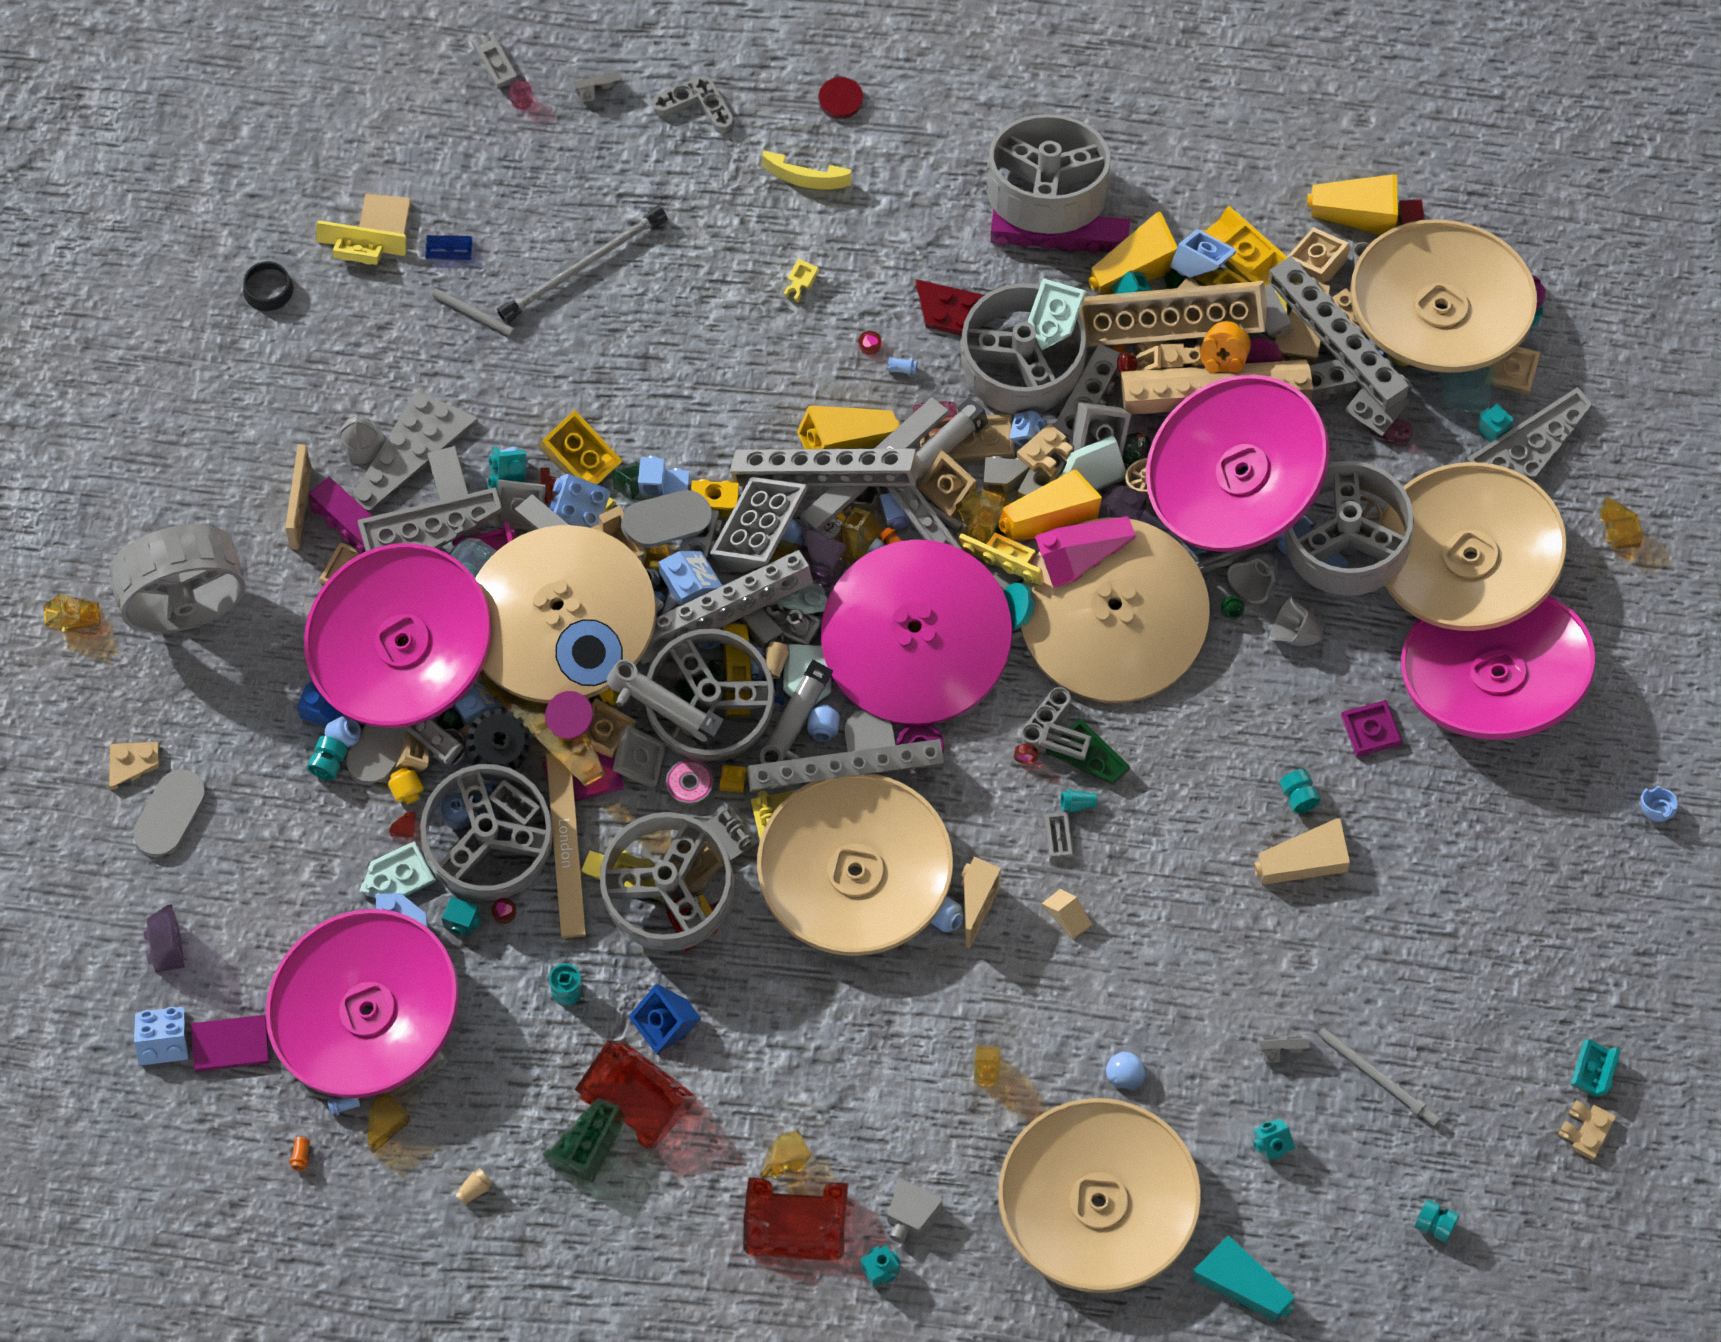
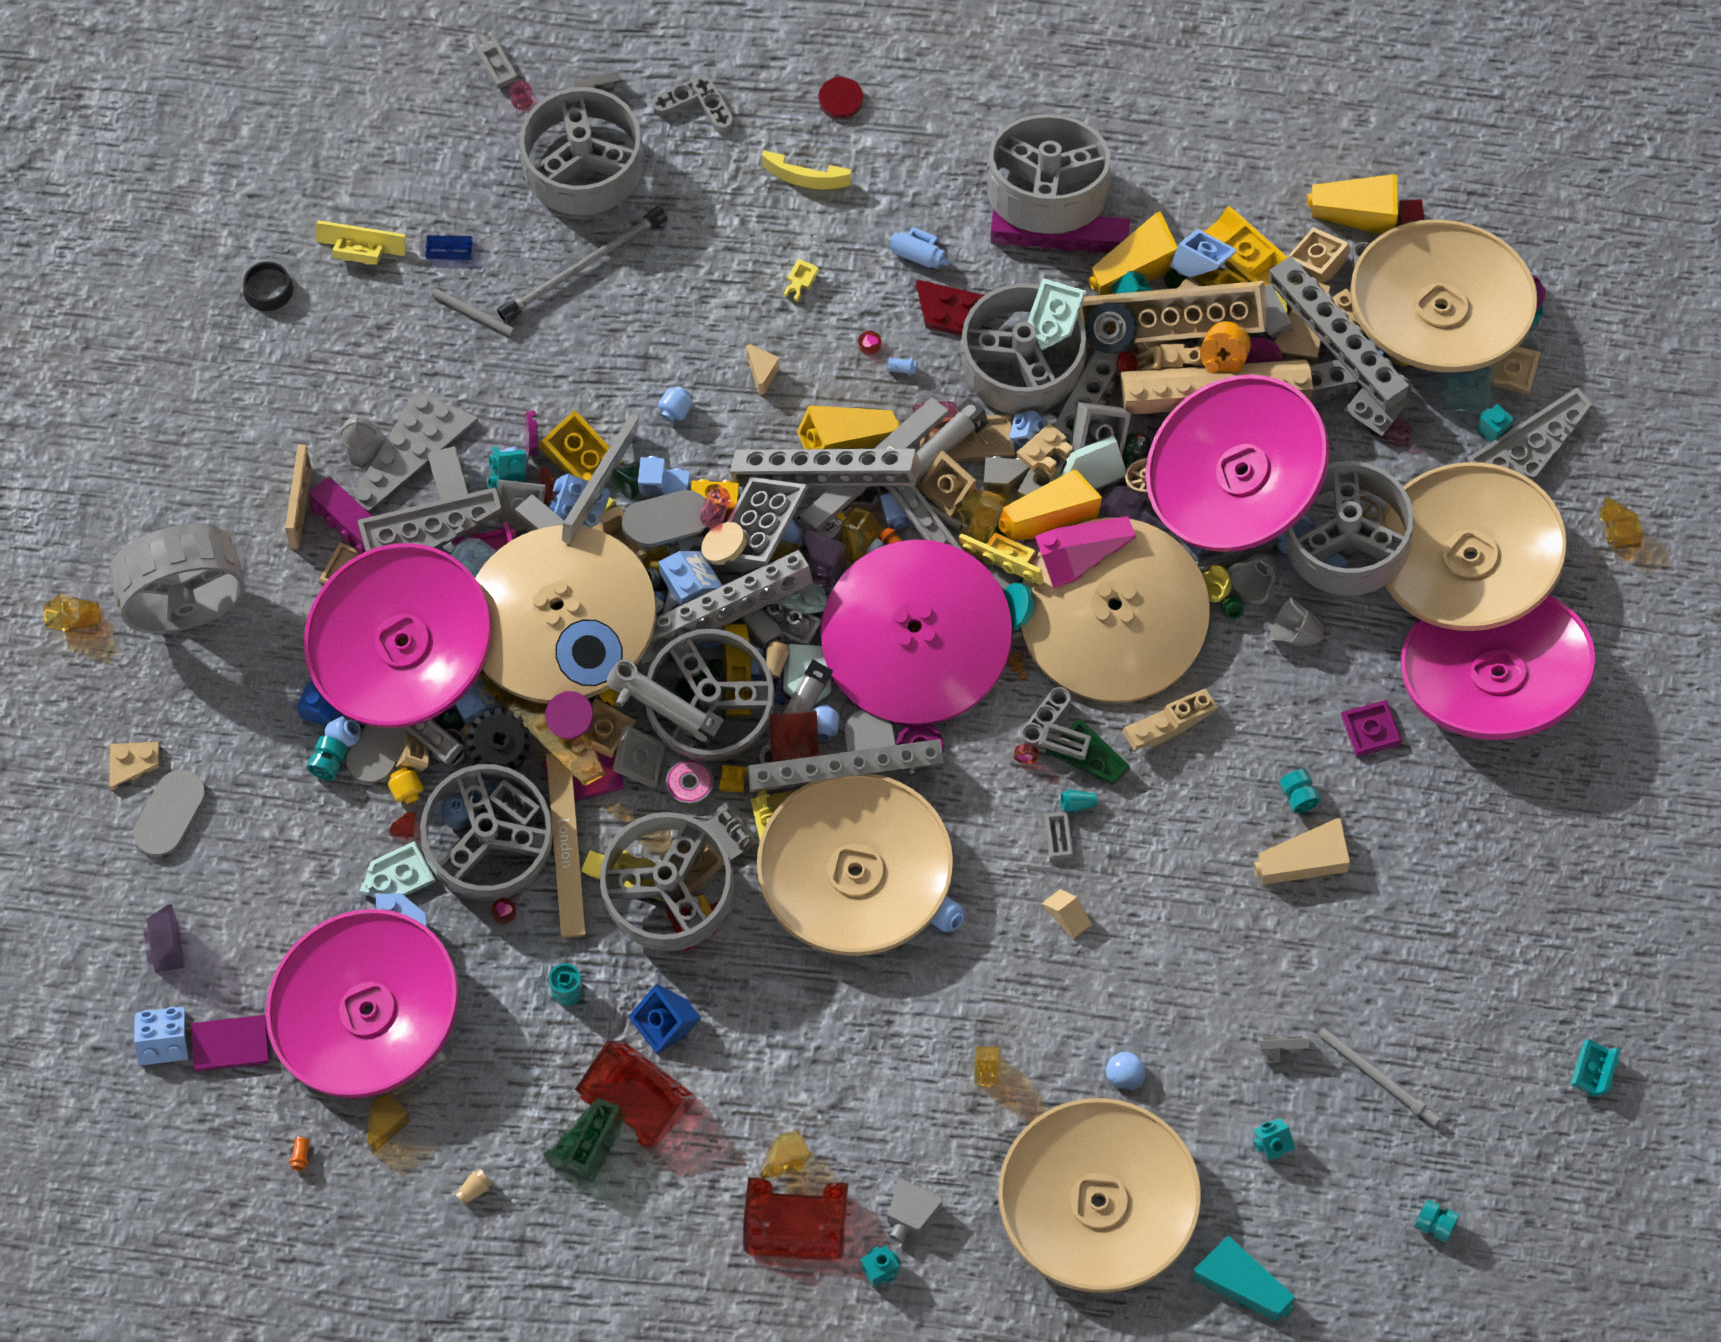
(342, 1104): light blue pin -> none
(385, 213): tan tile -> none
(461, 917): teal brick -> none
(531, 433): none -> magenta tile
(548, 176): none -> light grey wheel
(599, 479): none -> light grey tile
(675, 404): none -> light blue head
(718, 508): none -> clear pink beam
(724, 543): none -> tan tile
(763, 367): none -> tan slope
(793, 735): none -> clear red tile
(919, 248): none -> light blue piece
(980, 888): tan slope -> none
(1017, 666): none -> clear orange hair
(1125, 327): none -> black wheel
(1171, 721): none -> tan slope
(1217, 583): none -> light yellow hair
(1593, 1132): tan plate -> none
(1658, 804): light blue hair -> none

